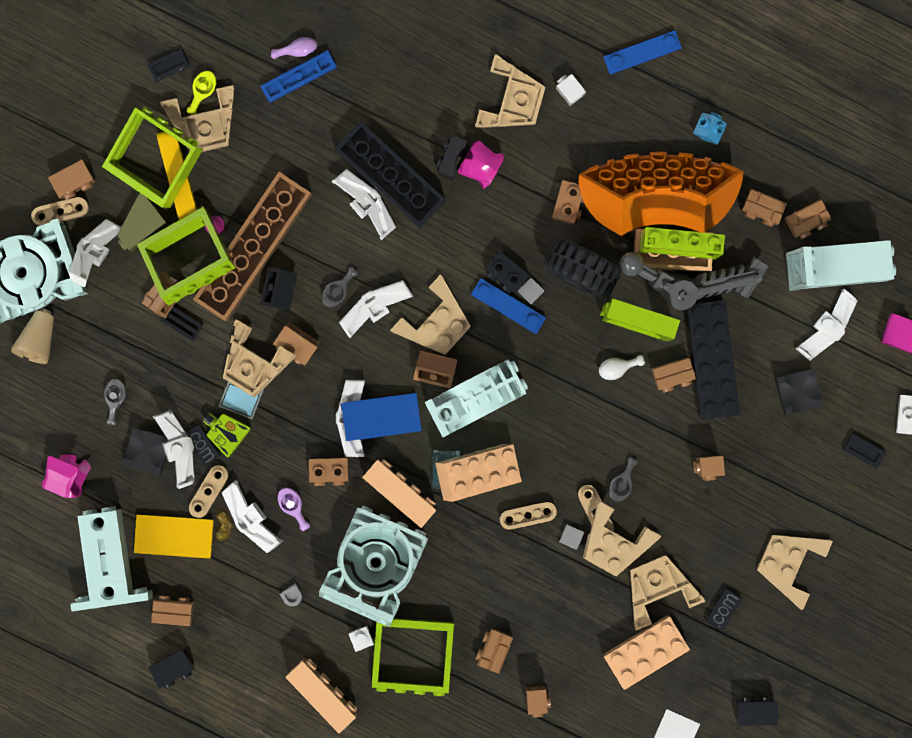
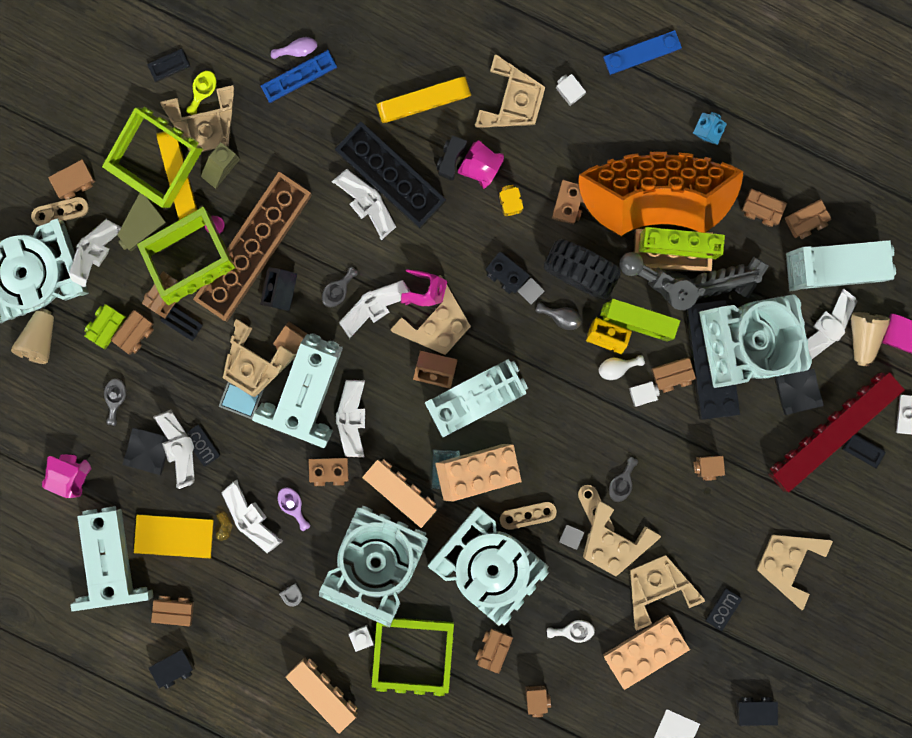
(104, 326): none -> lime brick
(132, 332): none -> medium nougat brick
(207, 500): tan plate -> none
(219, 165): none -> olive slope
(226, 432): lime torso -> none
(304, 392): none -> light aqua brick
(380, 417): blue tile -> none
(423, 99): none -> yellow beam
(432, 296): none -> dark pink piece
(494, 606): none -> light aqua brick
(508, 306): blue plate -> none
(510, 200): none -> yellow brick
(564, 317): none -> flat silver piece
(576, 631): none -> white piece
(608, 335): none -> yellow brick
(644, 393): none -> white brick
(732, 346): none -> light aqua brick
(837, 431): none -> dark red brick
(867, 336): none -> tan cone

